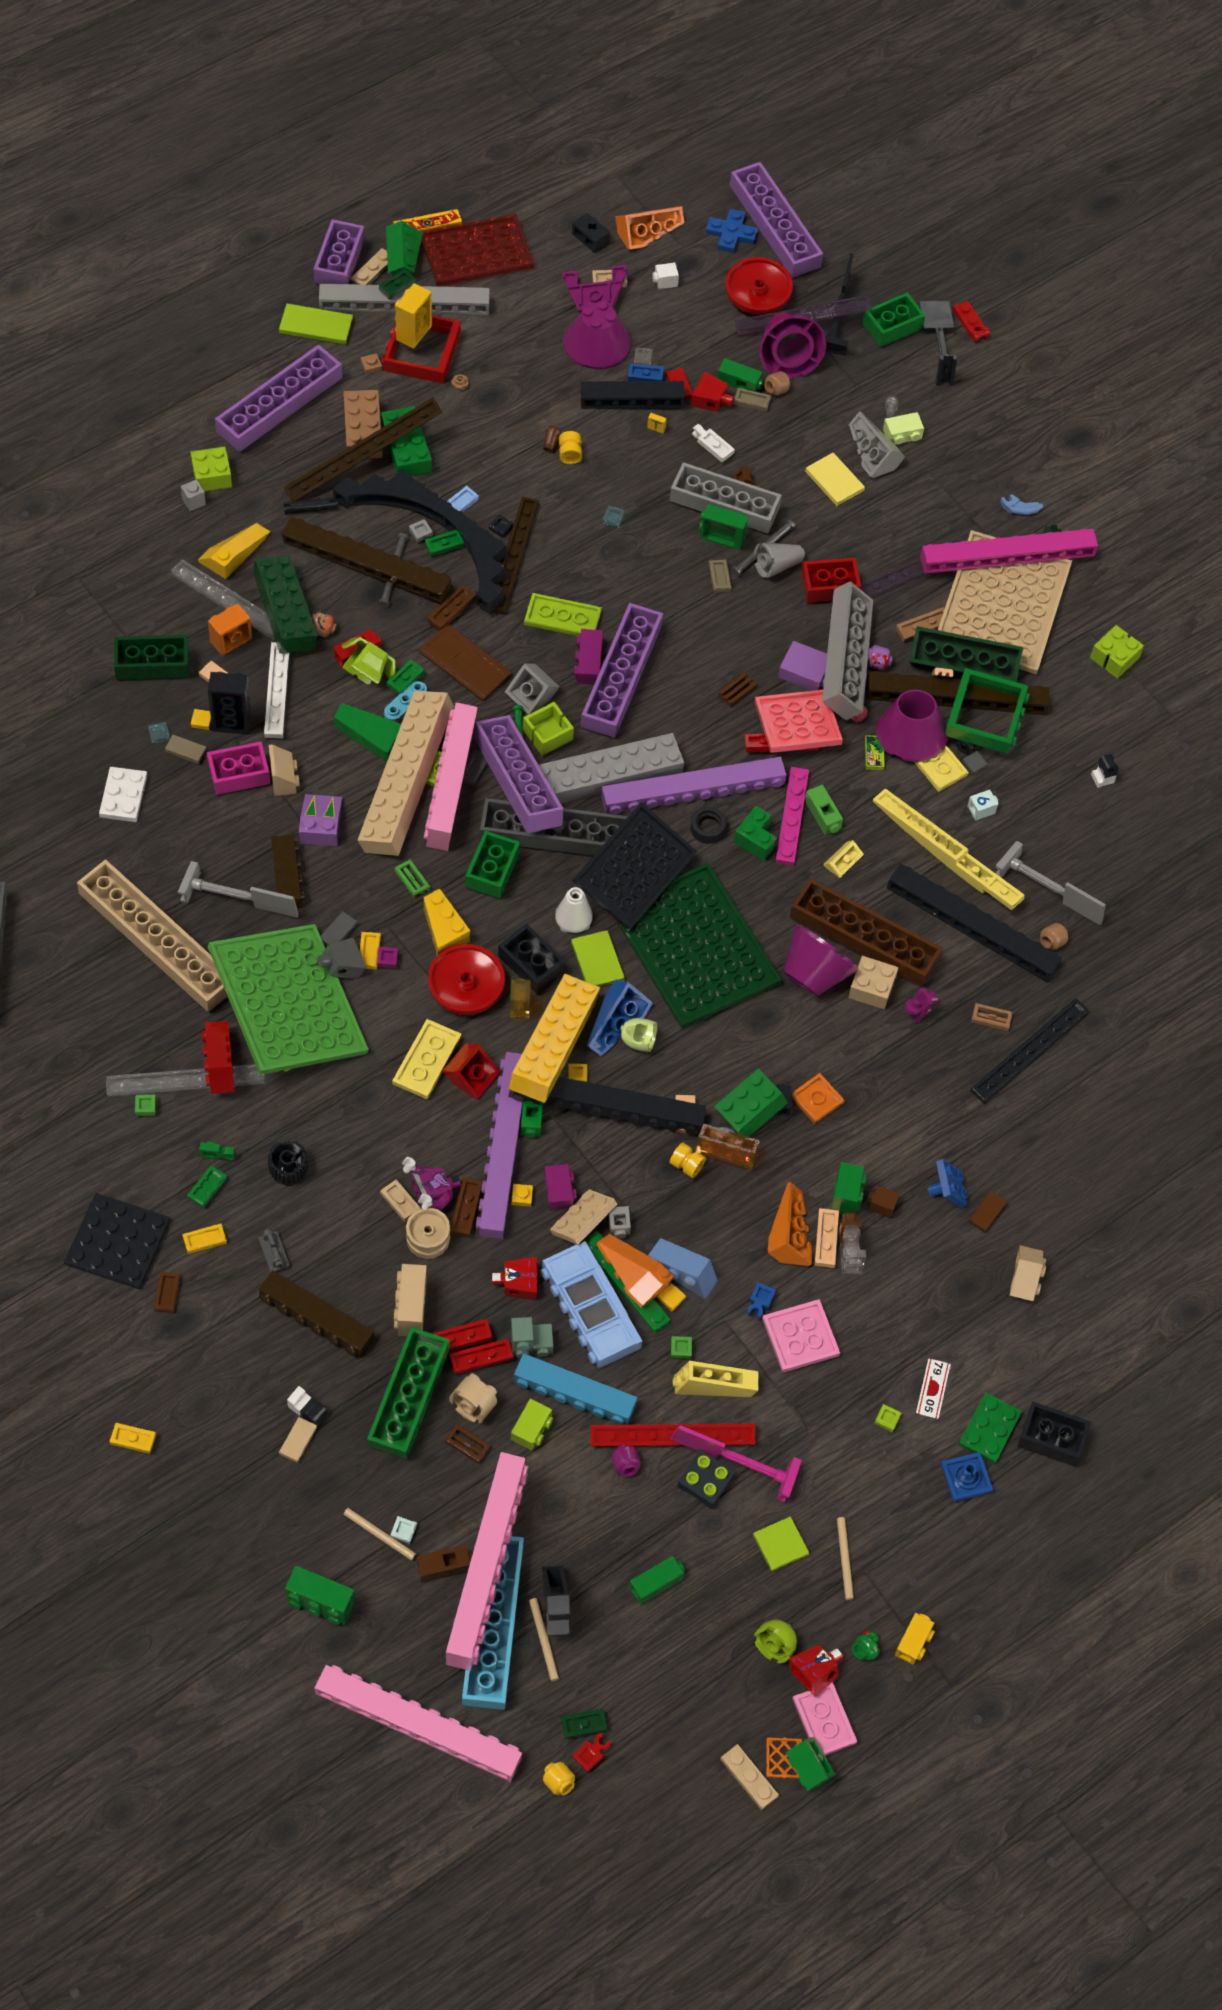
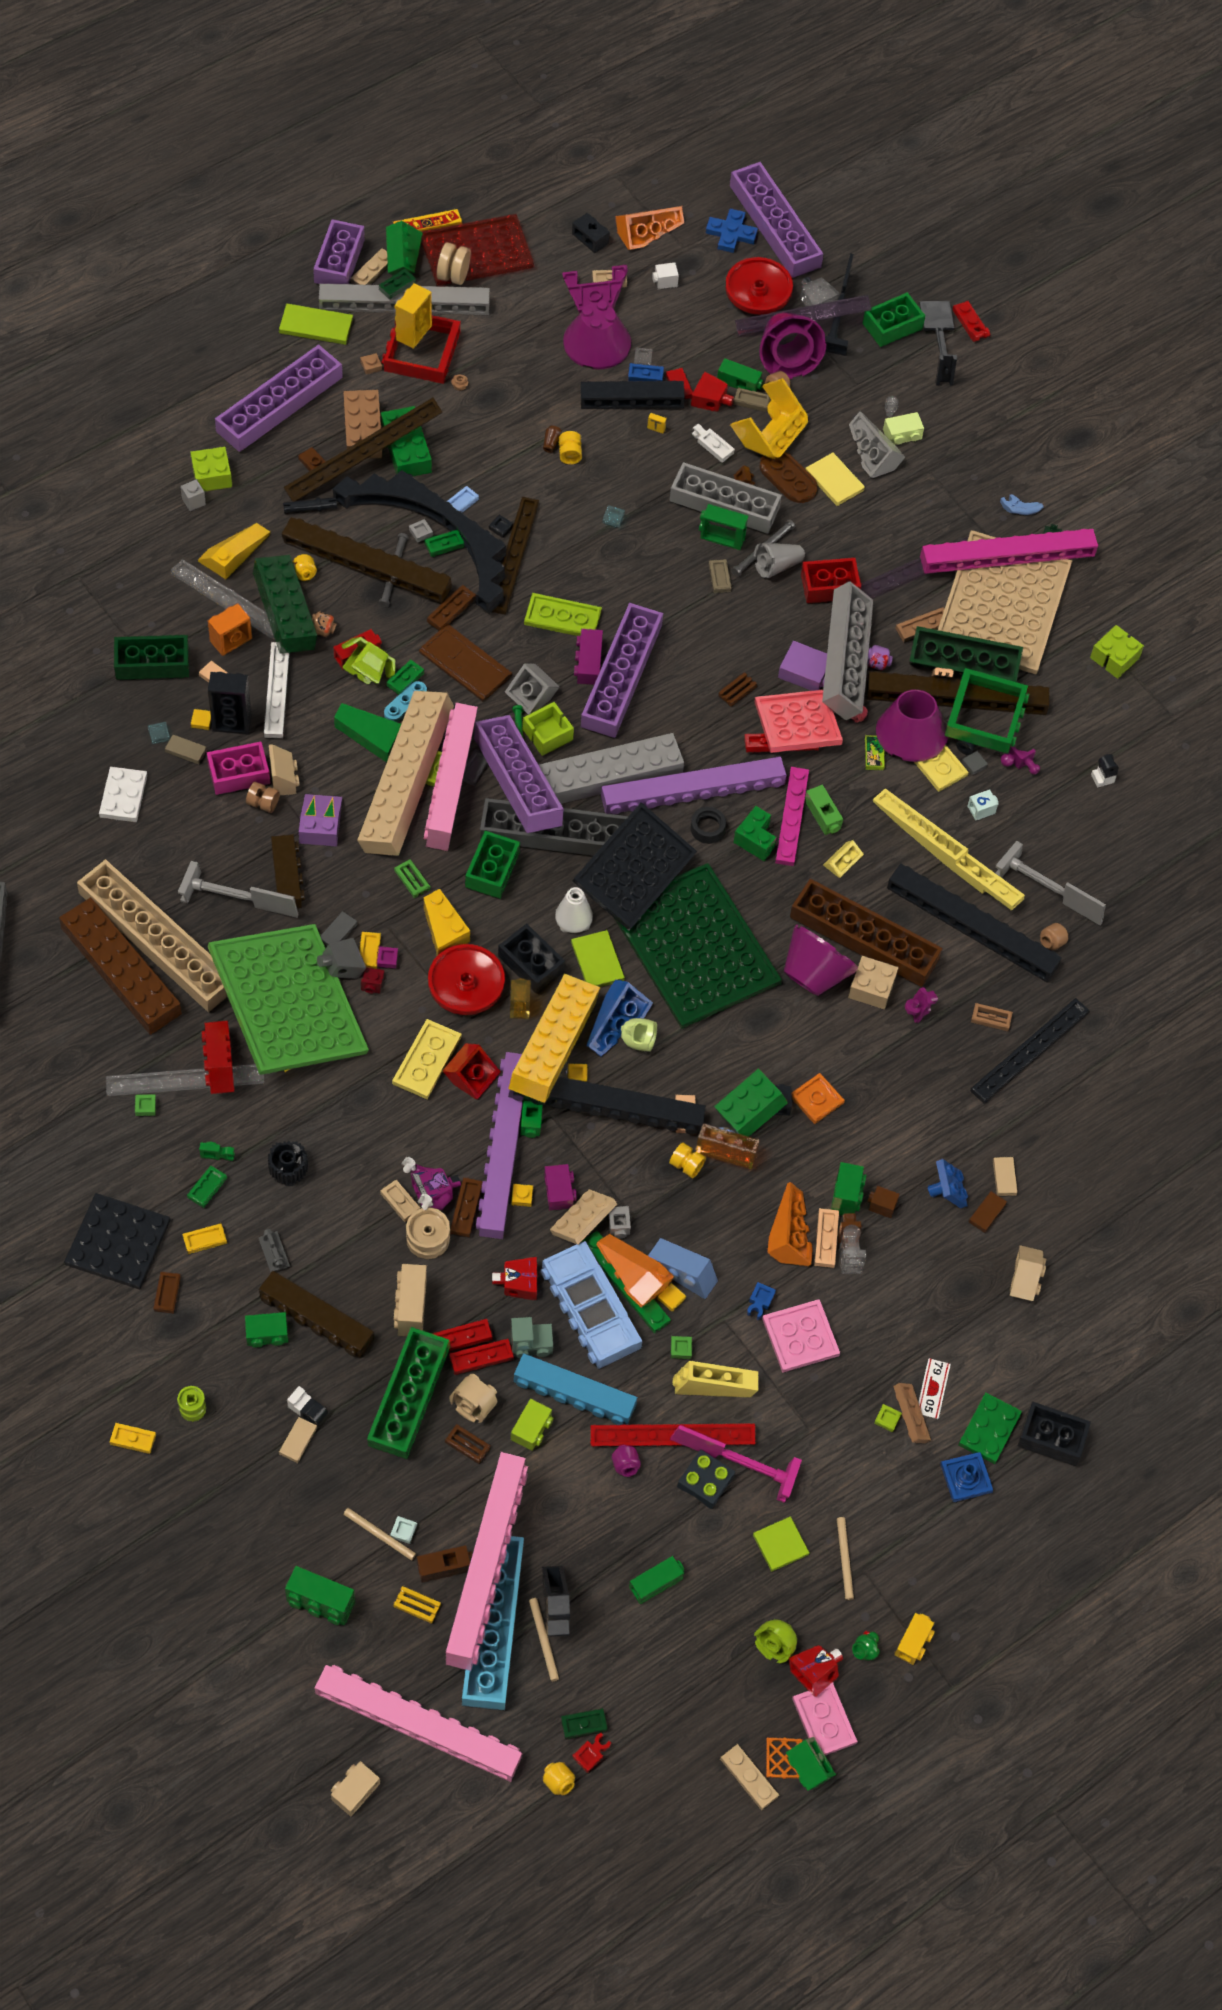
(120, 966): none -> reddish brown brick
(191, 1403): none -> lime wheel
(262, 797): none -> medium nougat wheel
(266, 1329): none -> green brick
(304, 567): none -> yellow head
(311, 459): none -> reddish brown plate
(354, 1788): none -> tan brick
(372, 980): none -> dark red bracket
(420, 1597): none -> yellow tile
(453, 263): none -> tan wheel
(786, 422): none -> yellow windscreen
(789, 477): none -> reddish brown tile
(817, 292): none -> clear torso
(912, 1413): none -> medium nougat plate
(1005, 1176): none -> tan tile
(1020, 759): none -> magenta piece

